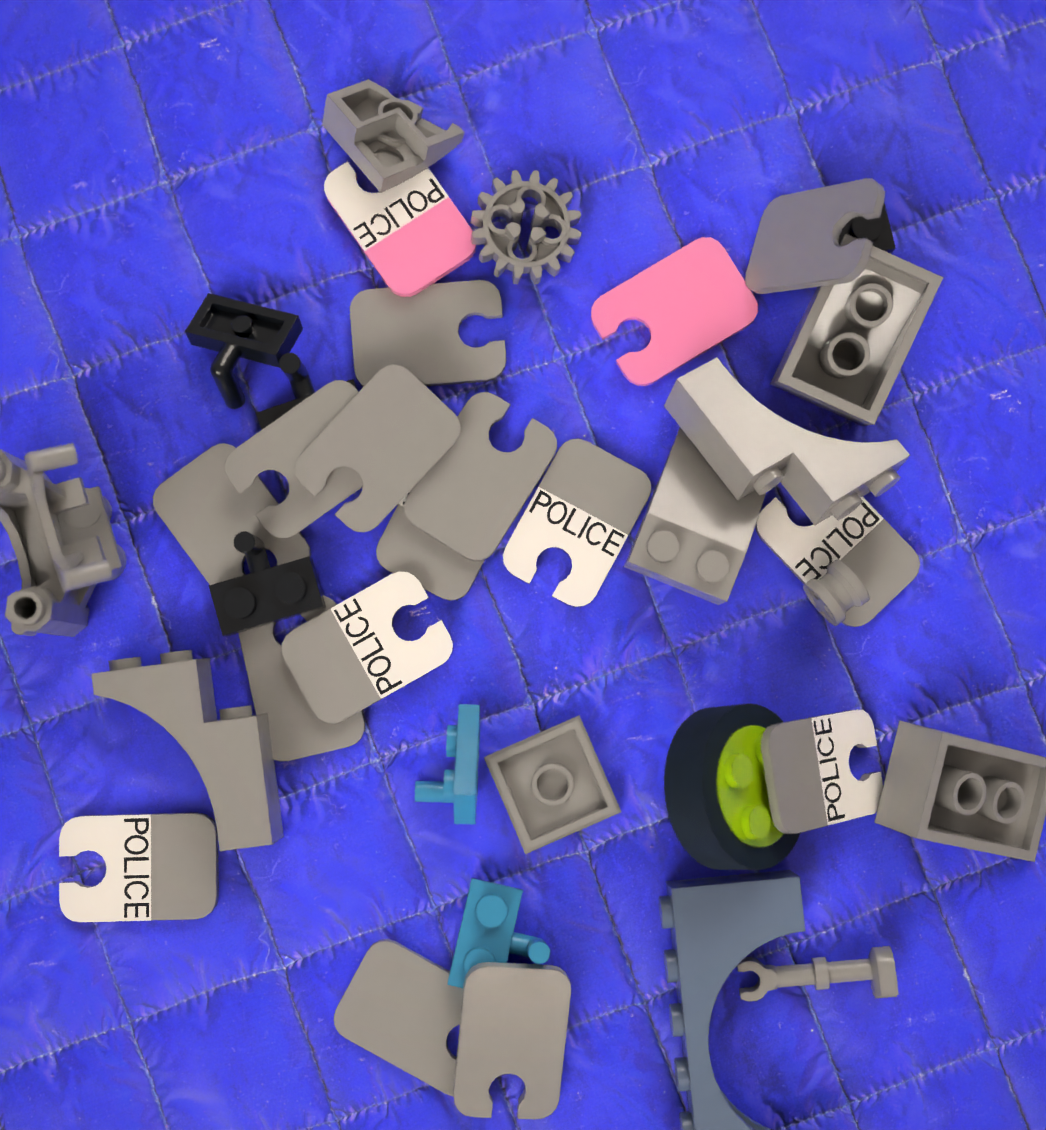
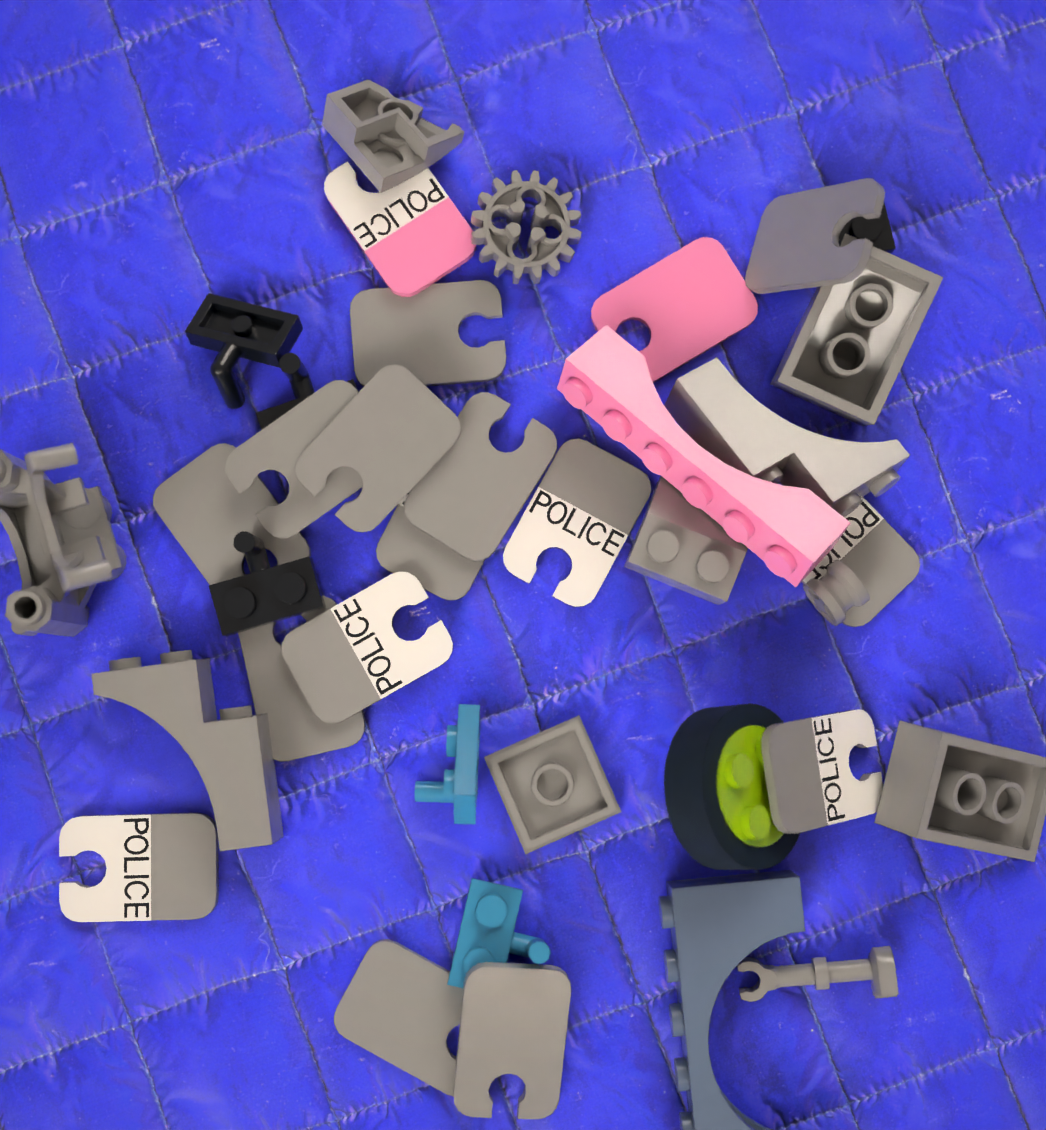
(777, 522): none -> bright pink arch

